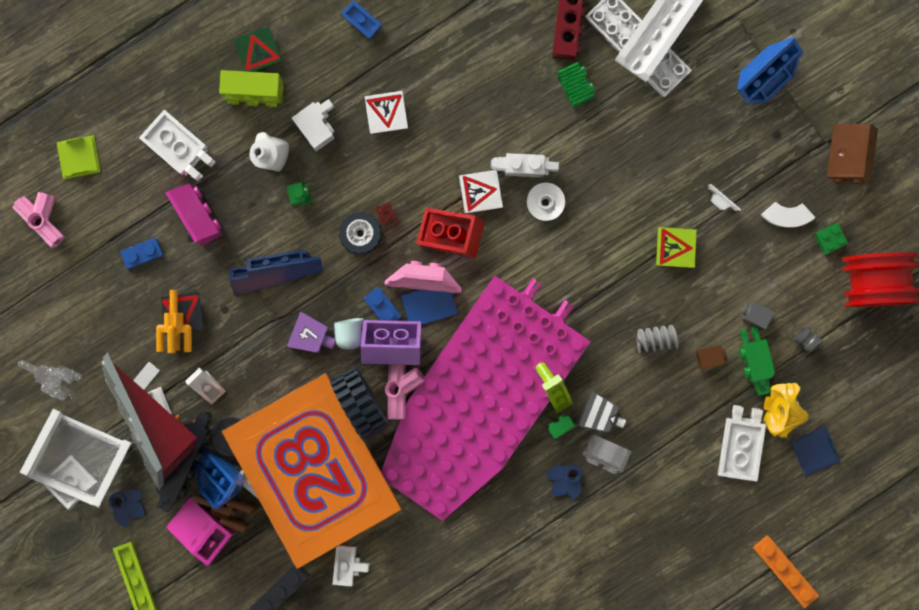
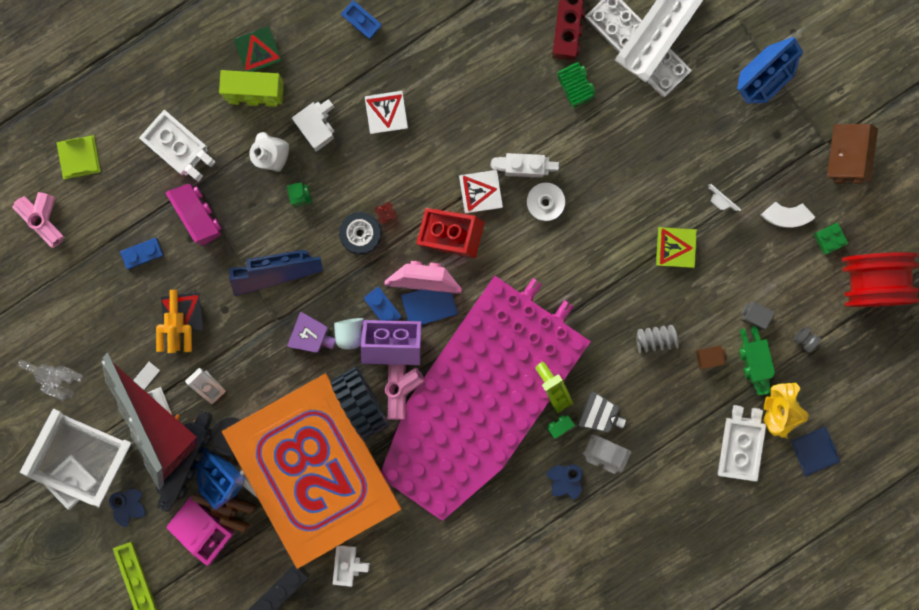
(785, 571): orange plate -> none

